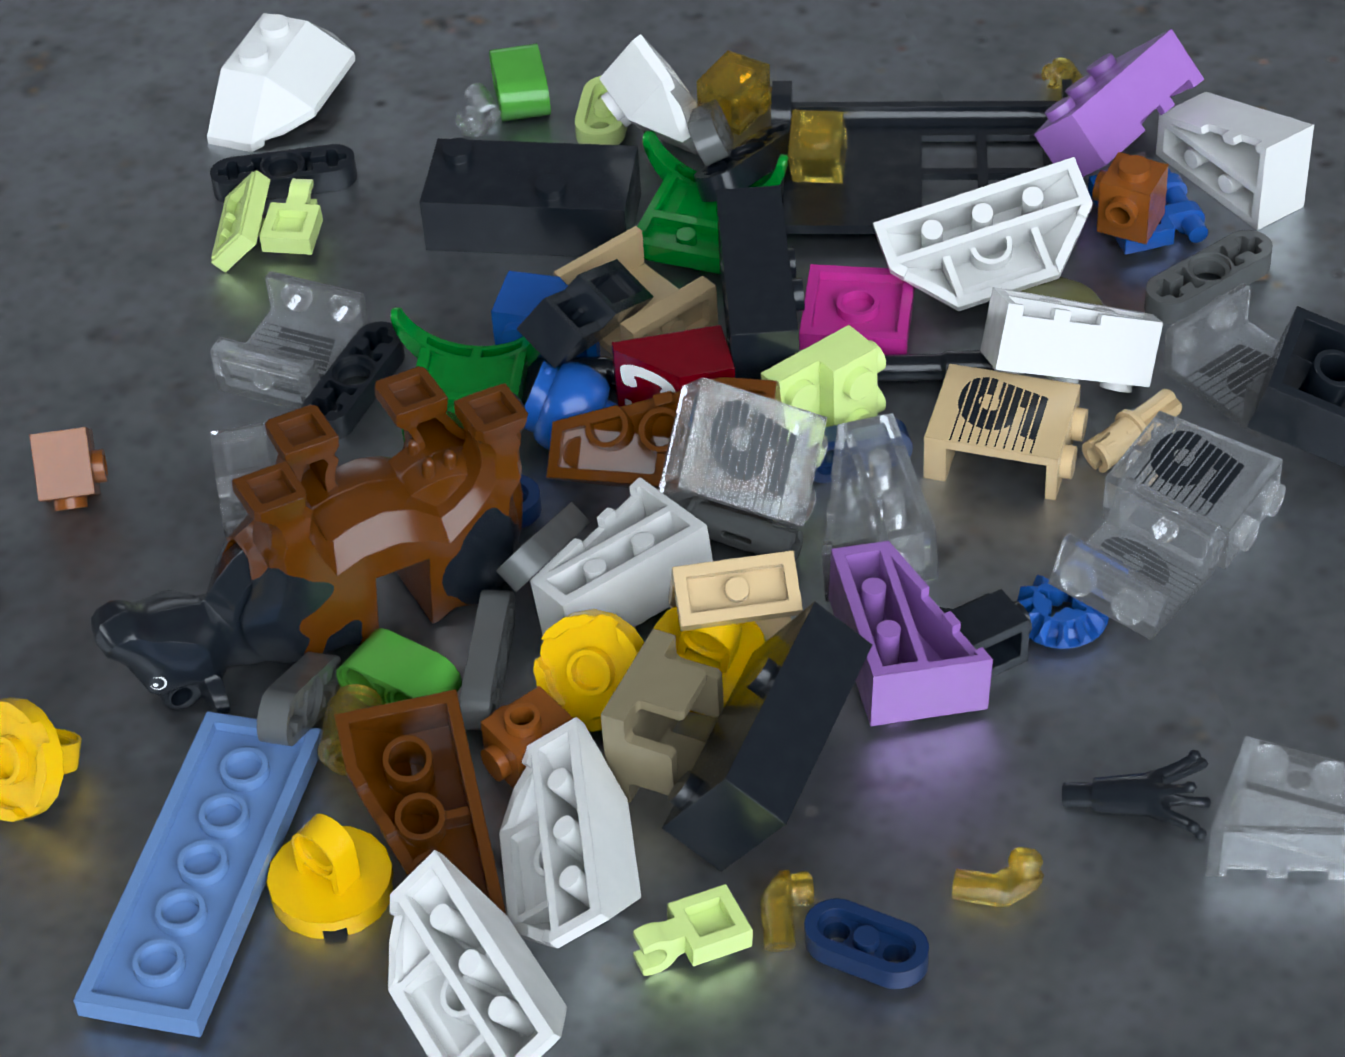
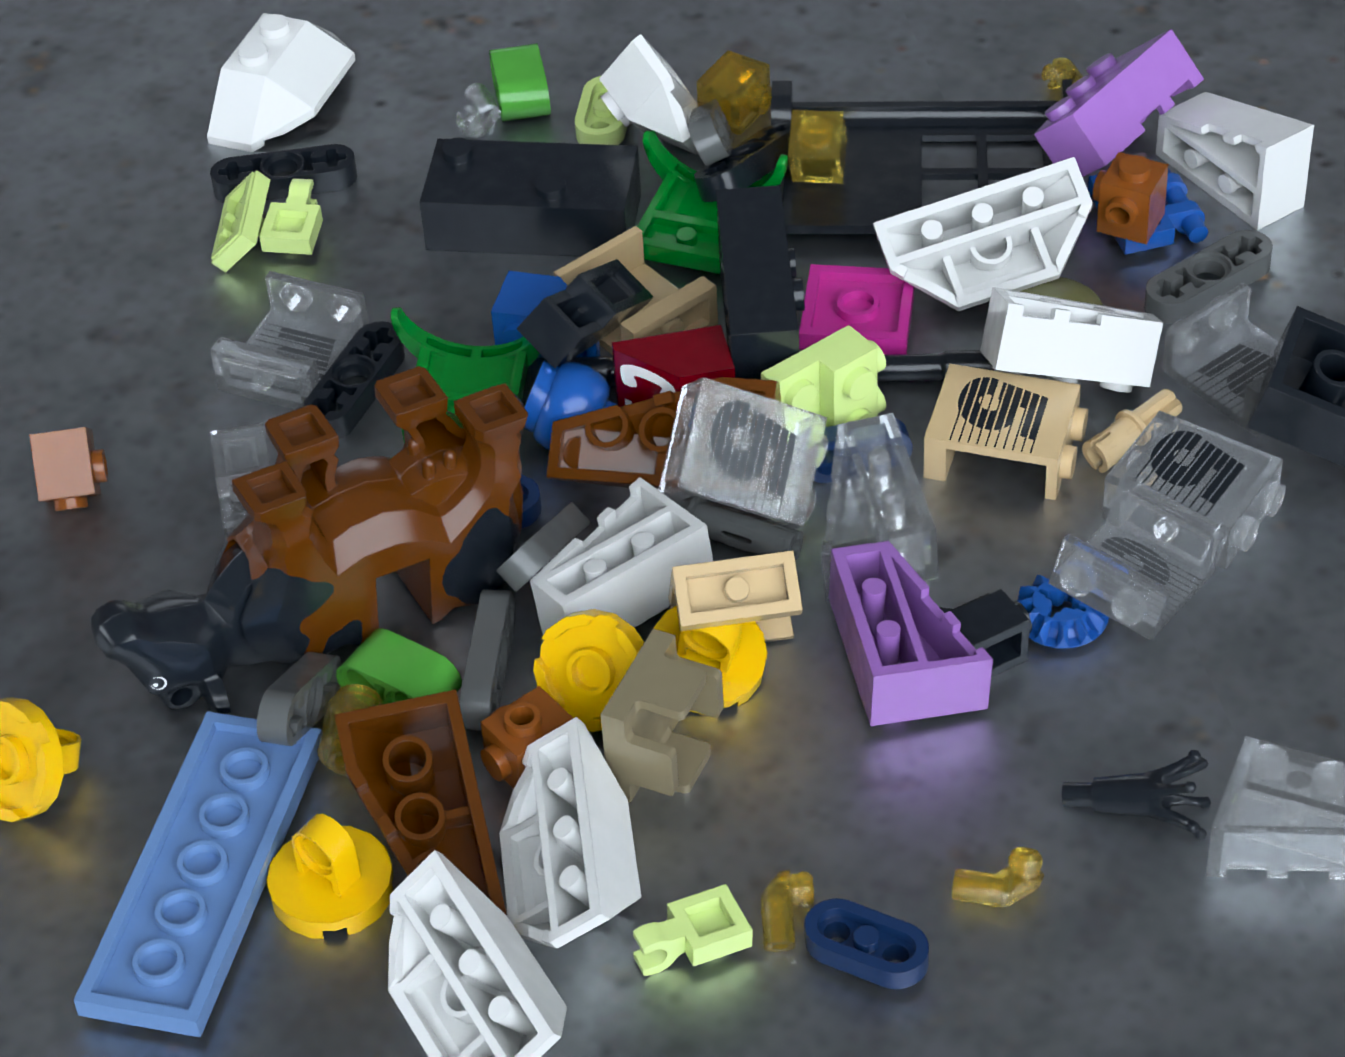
(767, 738): black brick -> none

